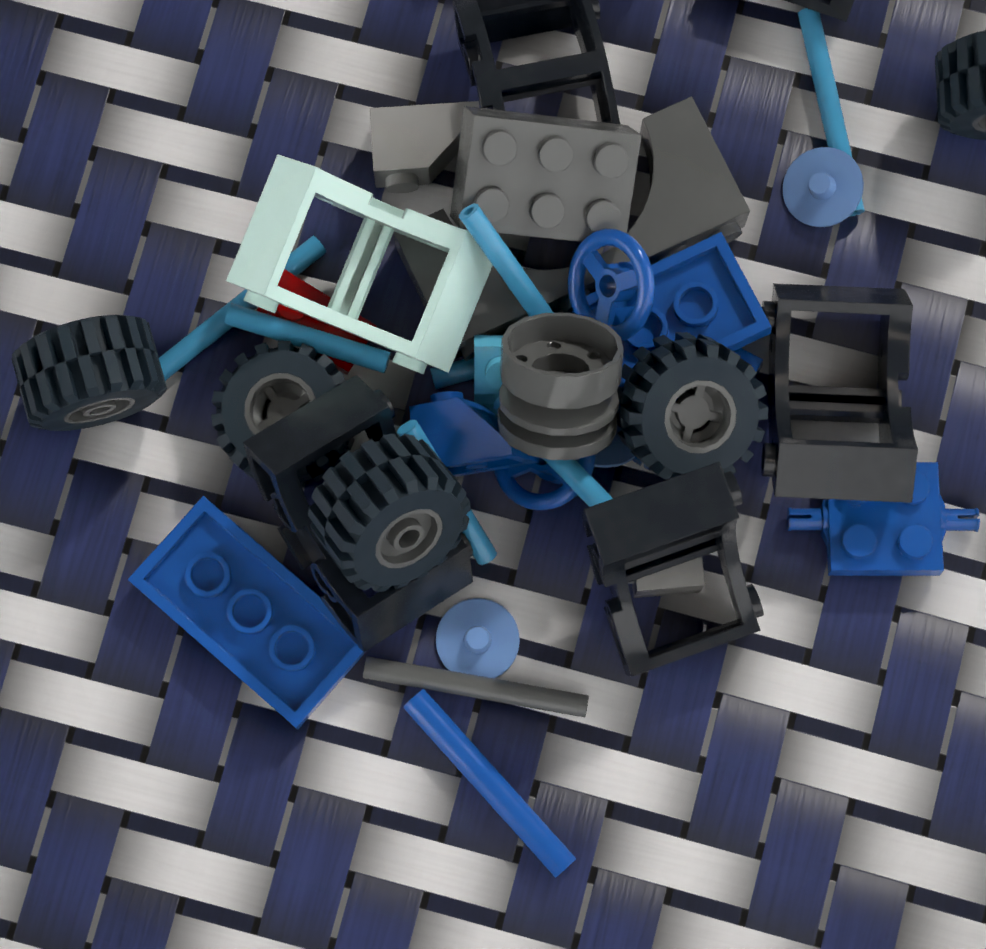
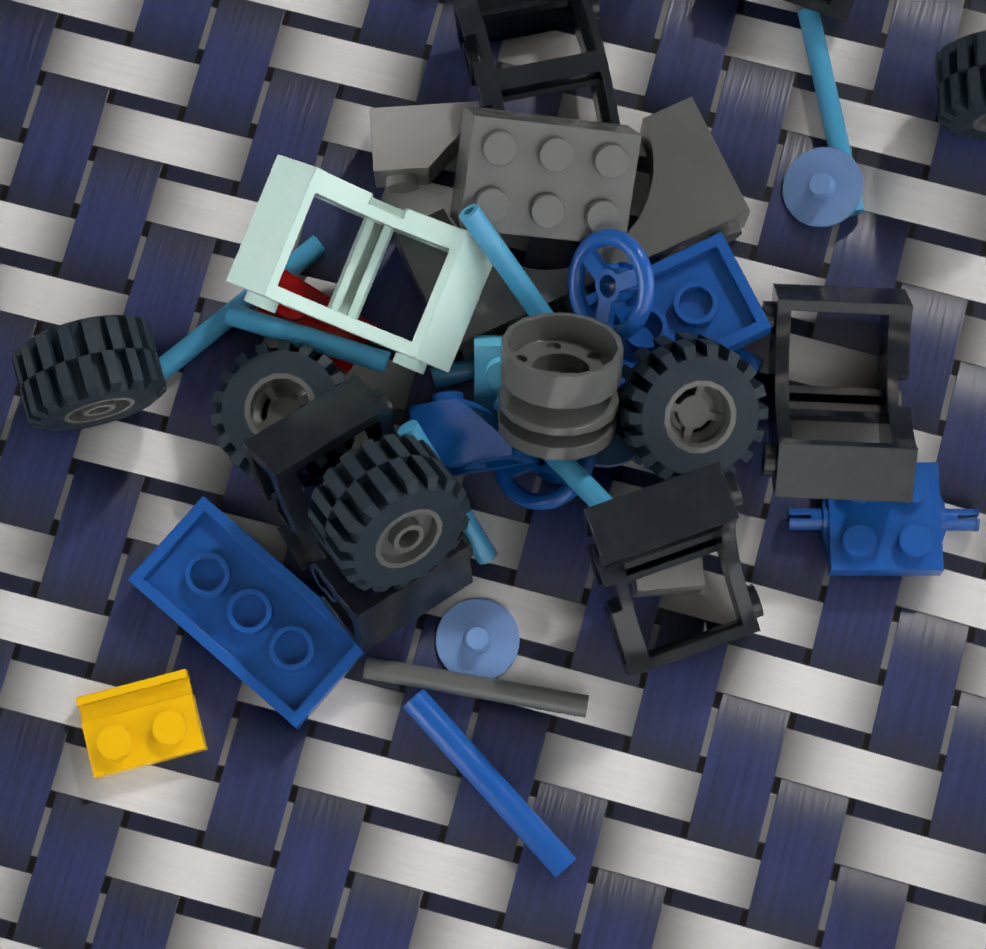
(141, 724): none -> yellow plate

